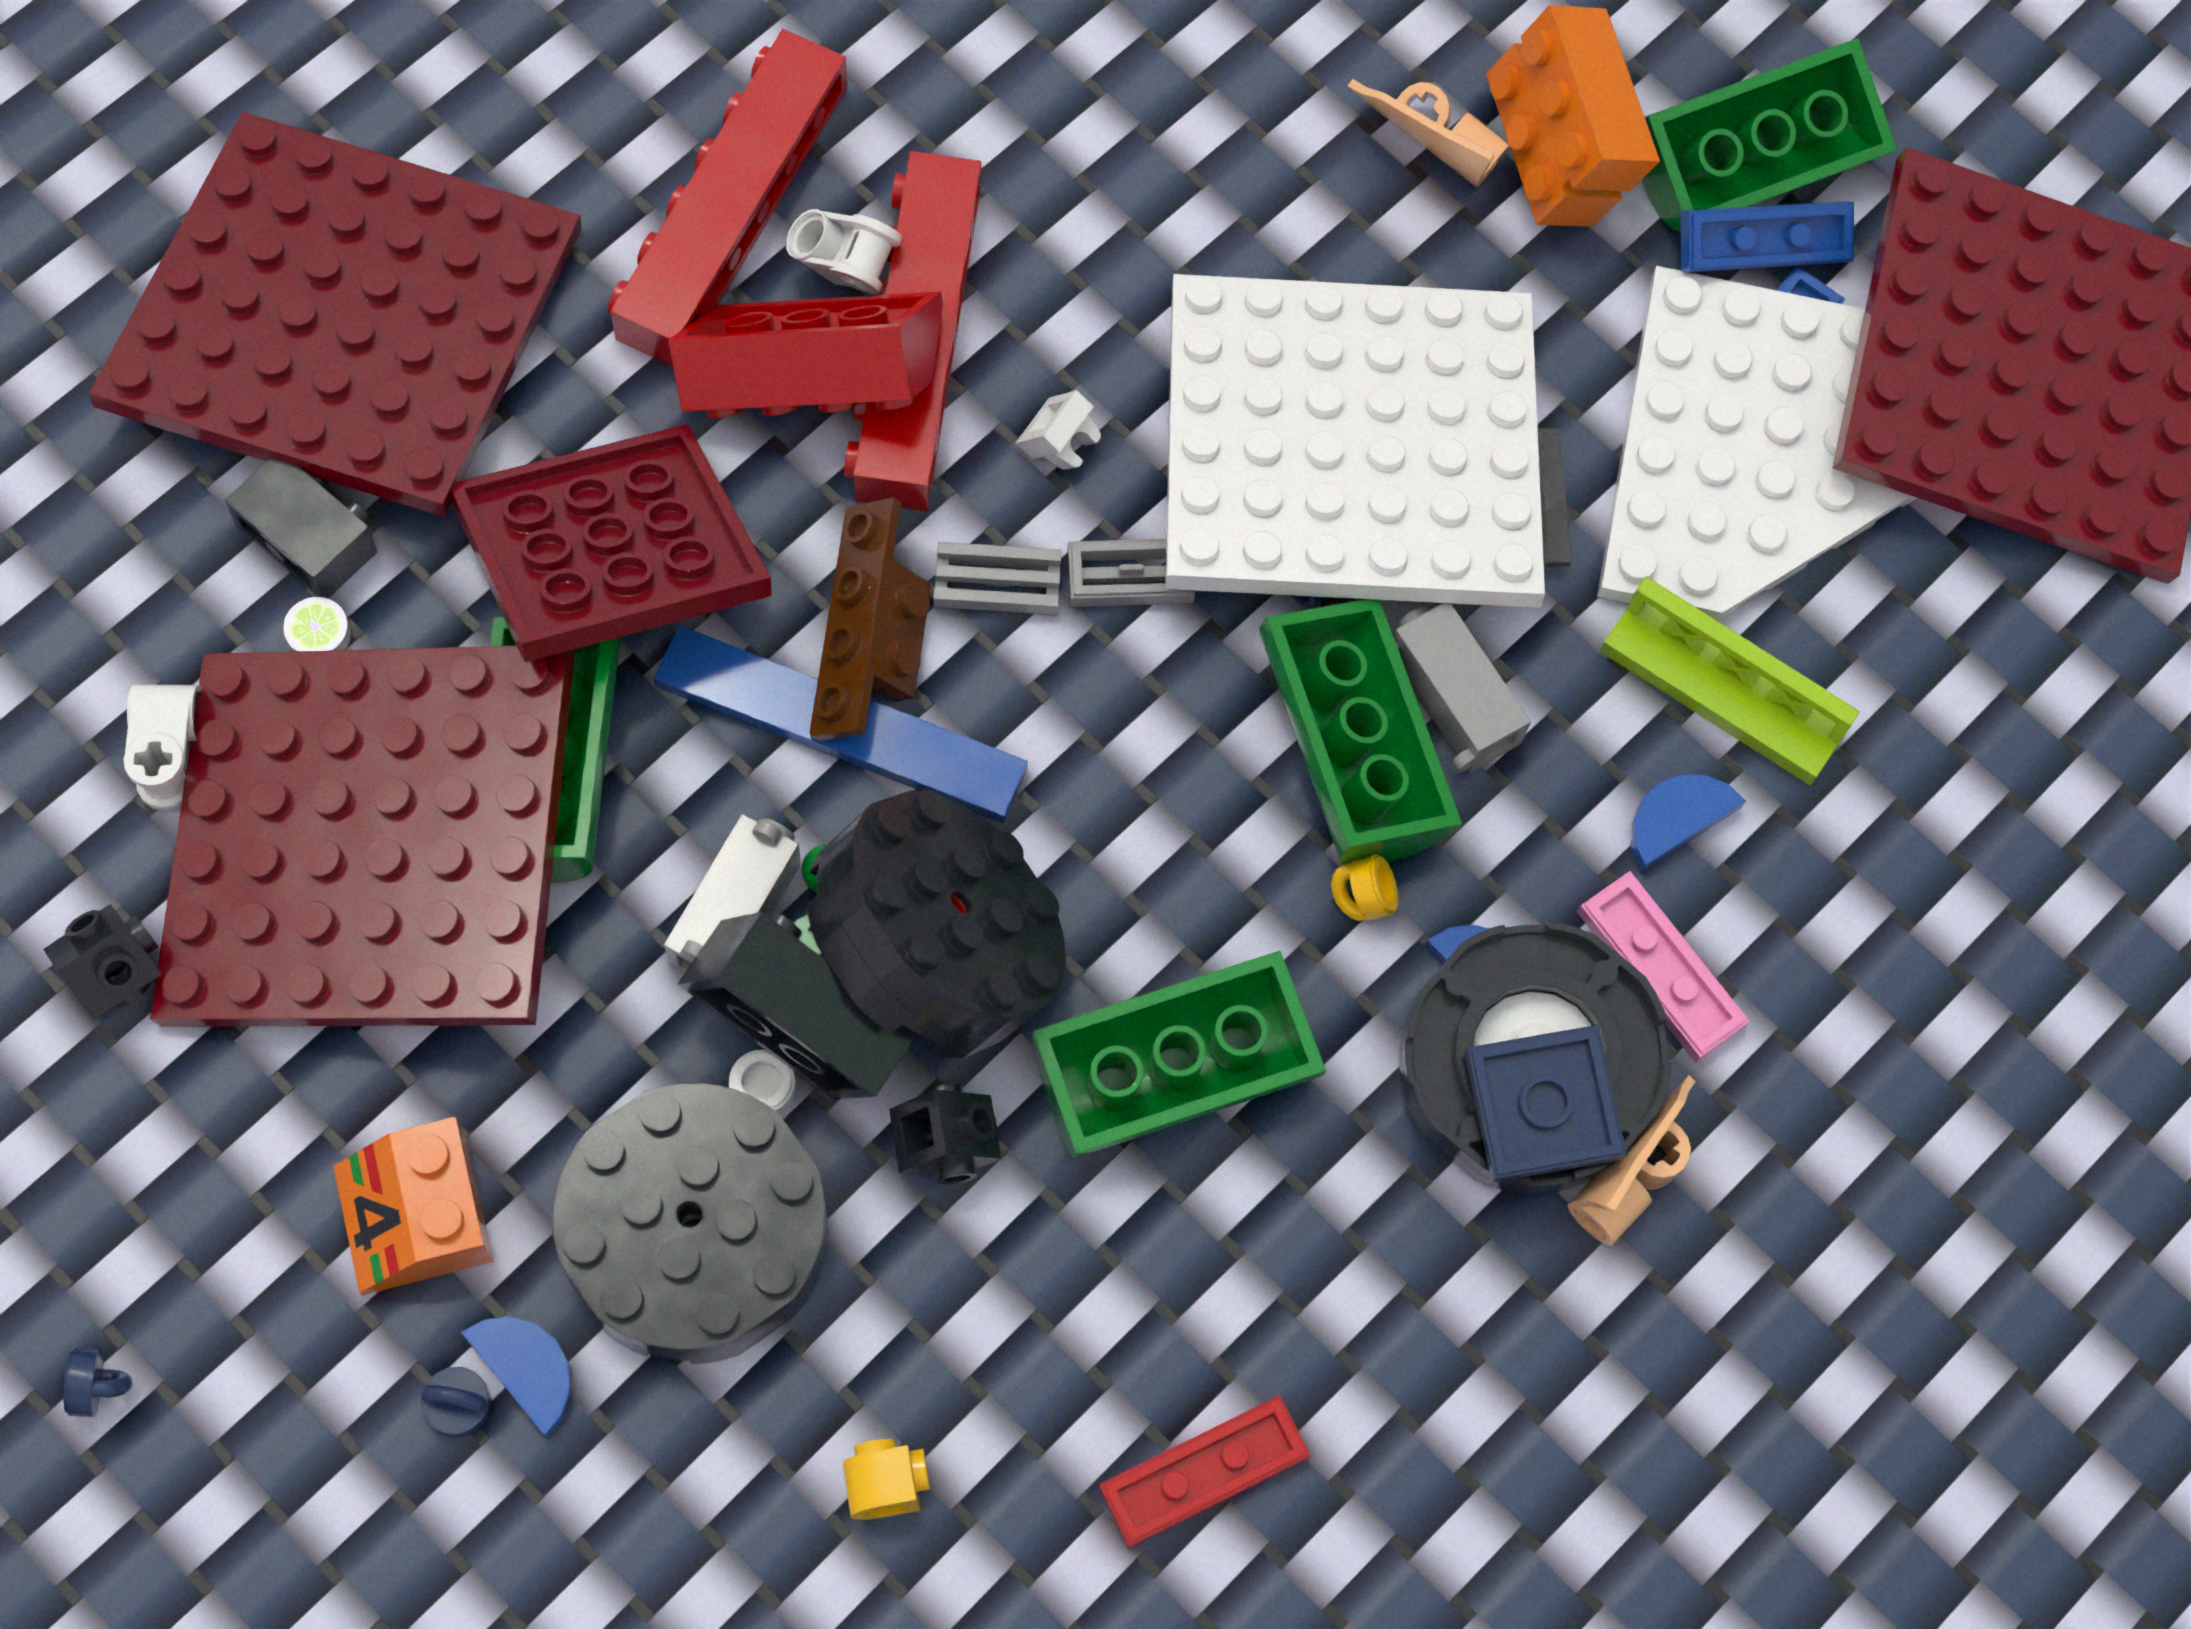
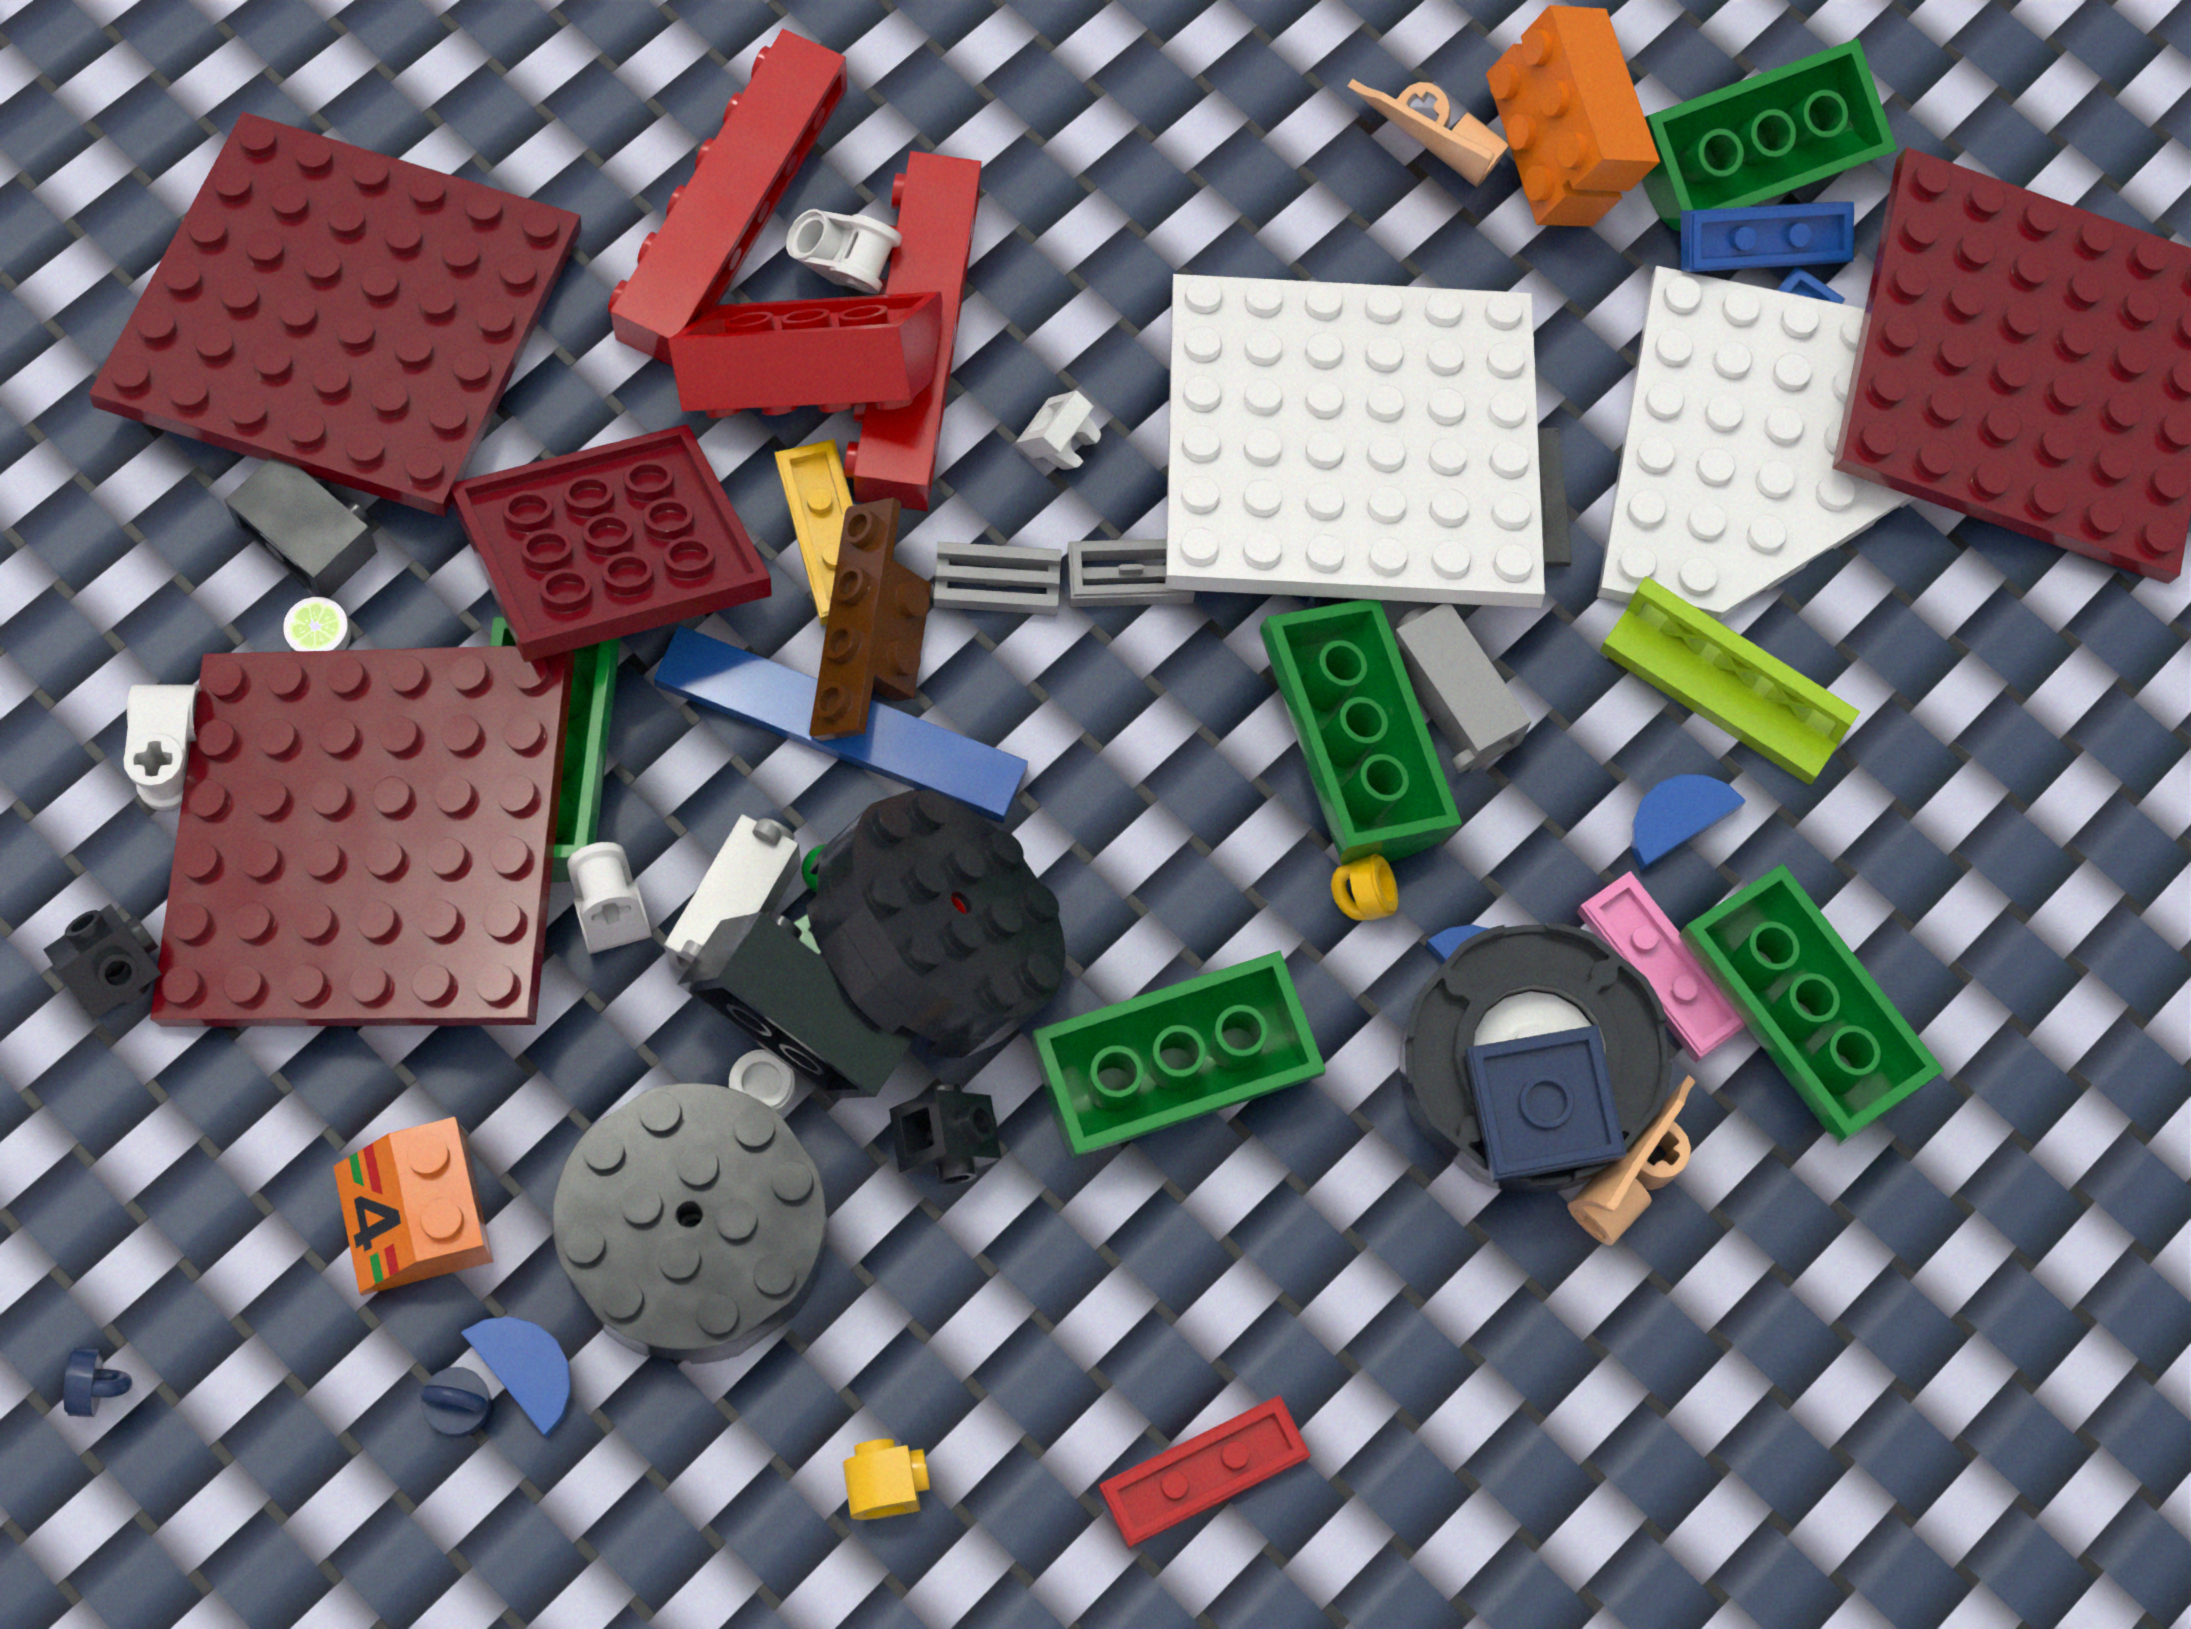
(606, 897): none -> white piece
(817, 506): none -> yellow tile
(1810, 1004): none -> green brick

